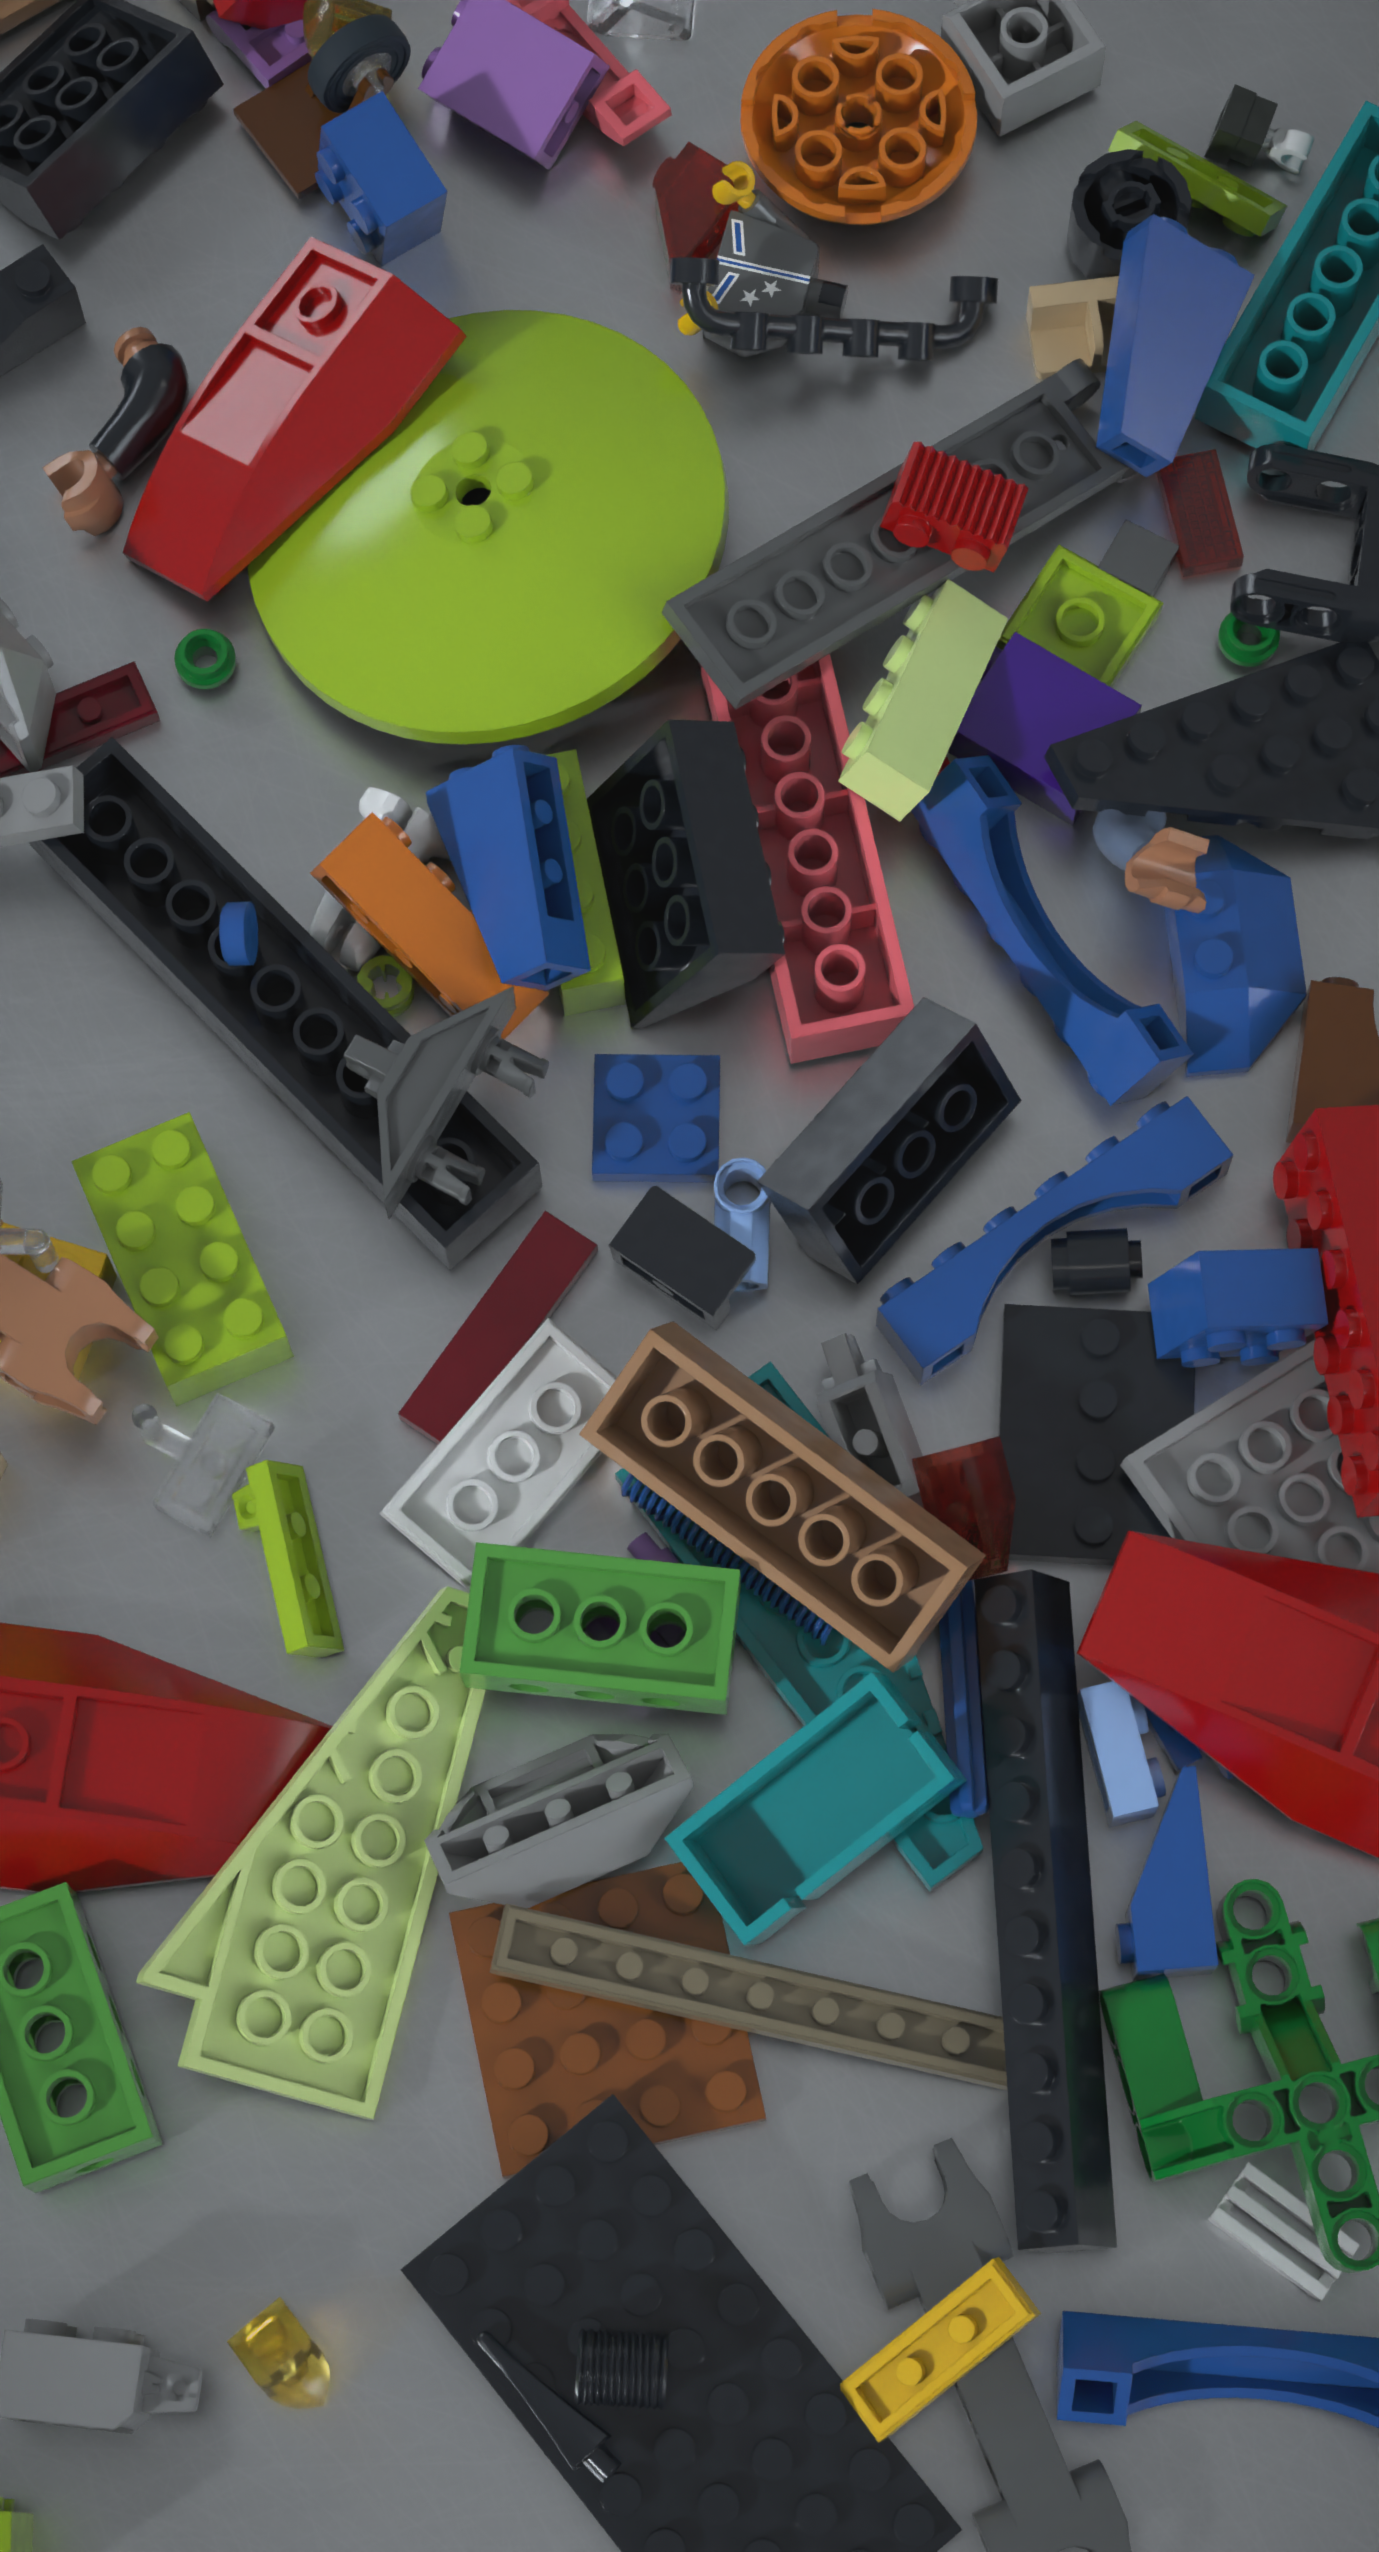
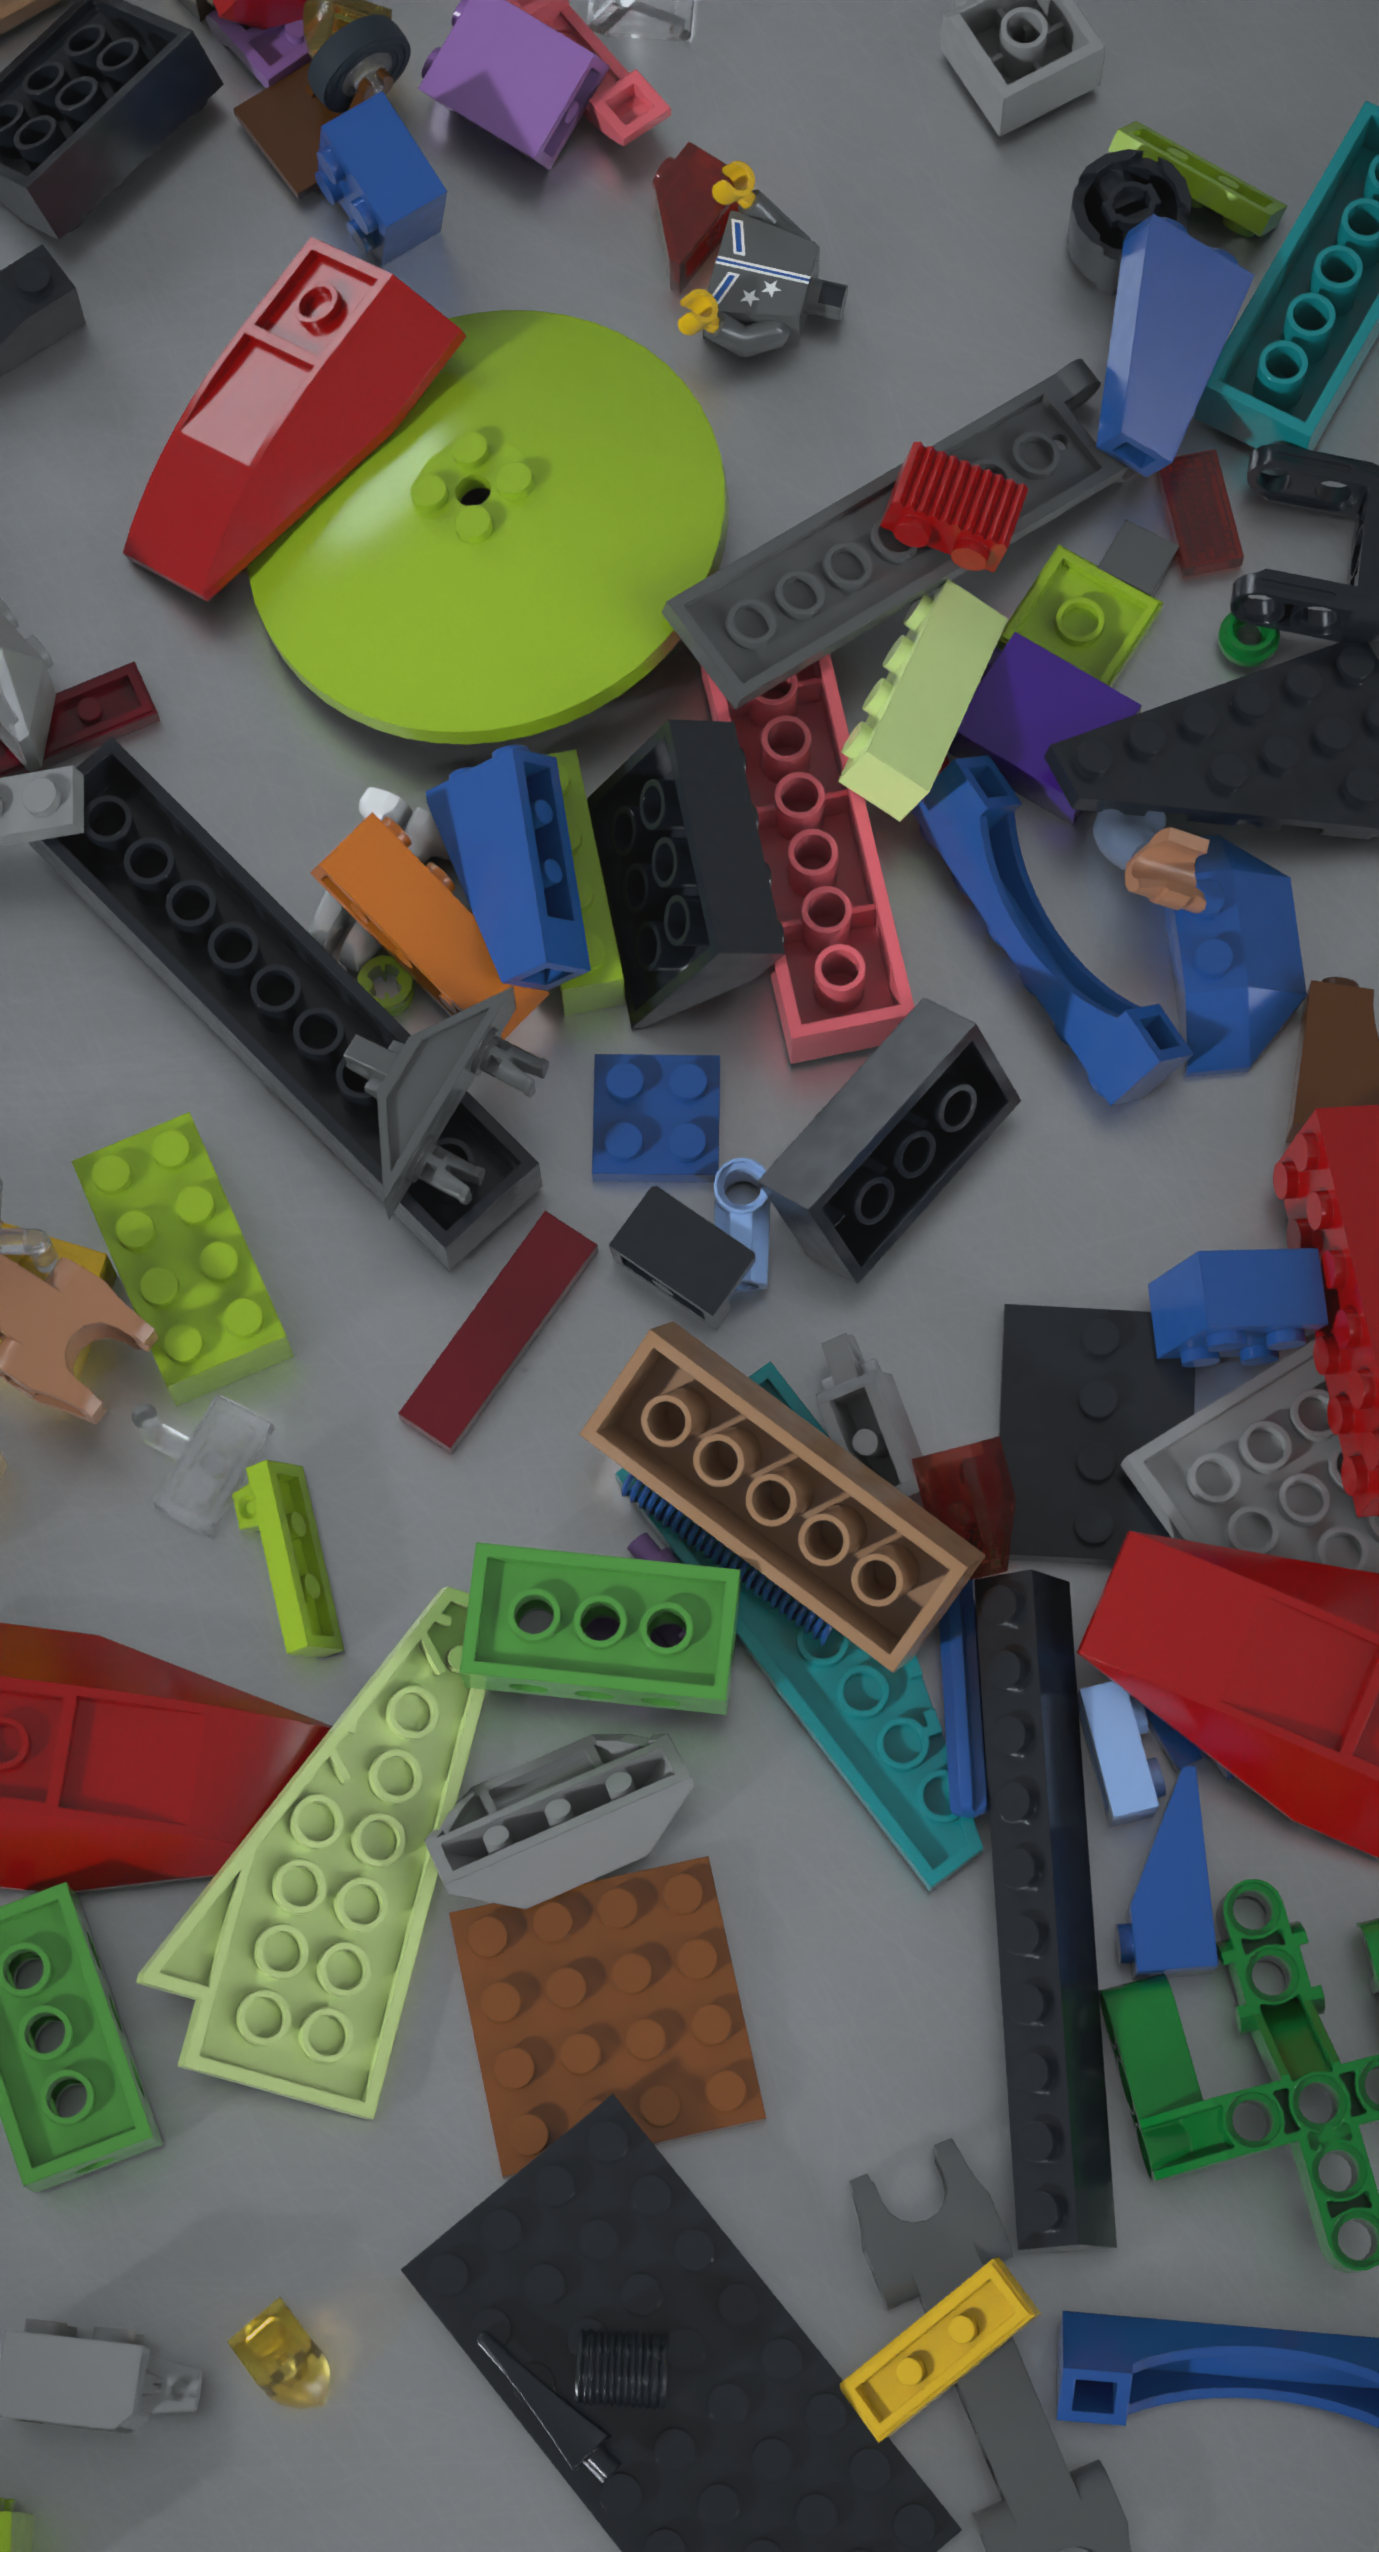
(152, 403): piece -> none
(202, 643): green plate -> none
(239, 933): blue tile -> none
(506, 1455): white tile -> none
(750, 1996): dark tan tile -> none
(807, 333): black bar -> none
(815, 1809): teal piece -> none
(869, 72): orange brick -> none
(1071, 324): tan panel -> none
(1096, 1261): black brick -> none
(1154, 1167): blue arch -> none
(1236, 2196): white tile -> none
(1245, 131): pearl dark grey piece -> none

